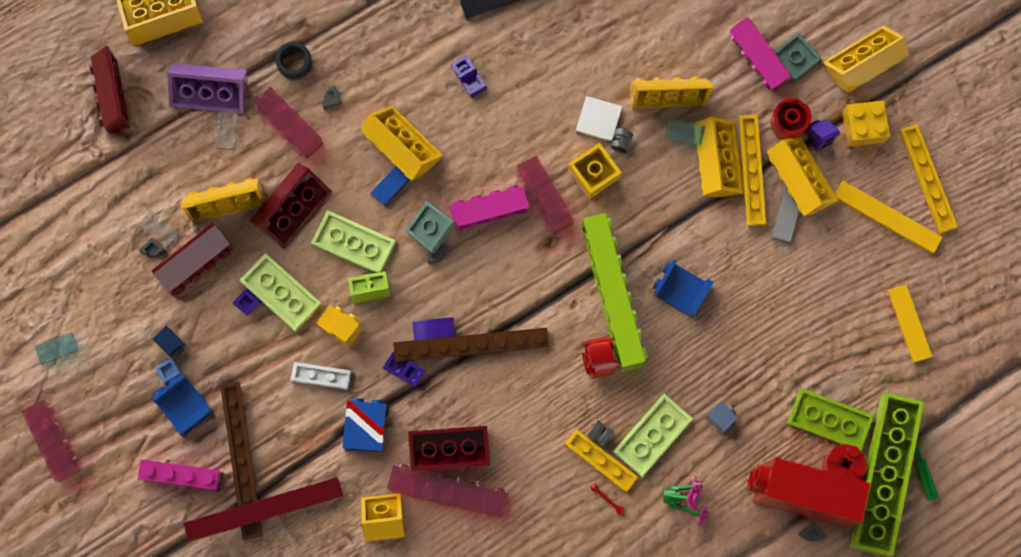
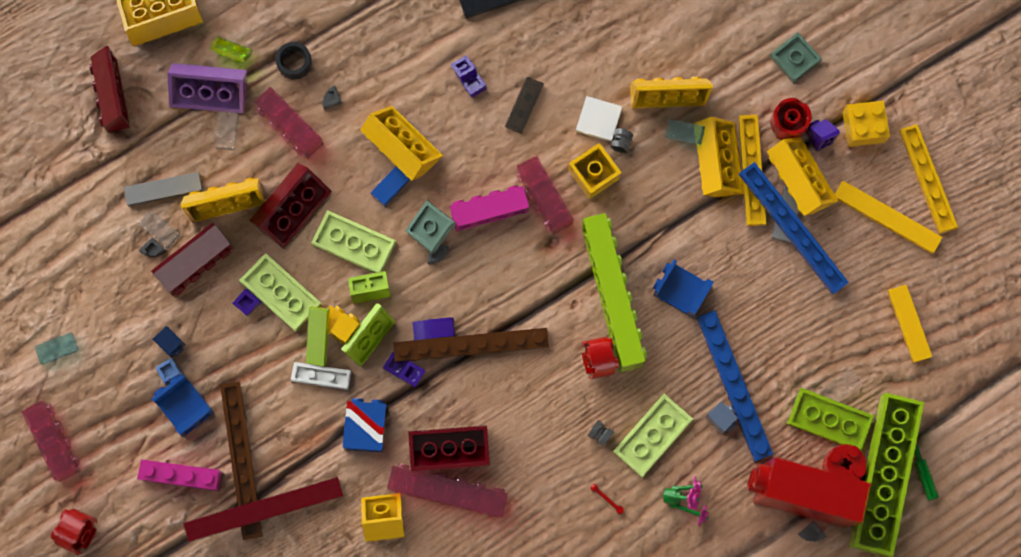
(74, 531): none -> red brick
(162, 189): none -> light grey tile
(230, 49): none -> clear neon green plate
(317, 336): none -> lime tile
(368, 335): none -> lime tile
(524, 105): none -> clear smoke tile
(601, 461): yellow tile -> none
(734, 386): none -> blue plate
(761, 54): dark pink brick -> none
(793, 228): none -> blue plate
(866, 58): yellow slope -> none

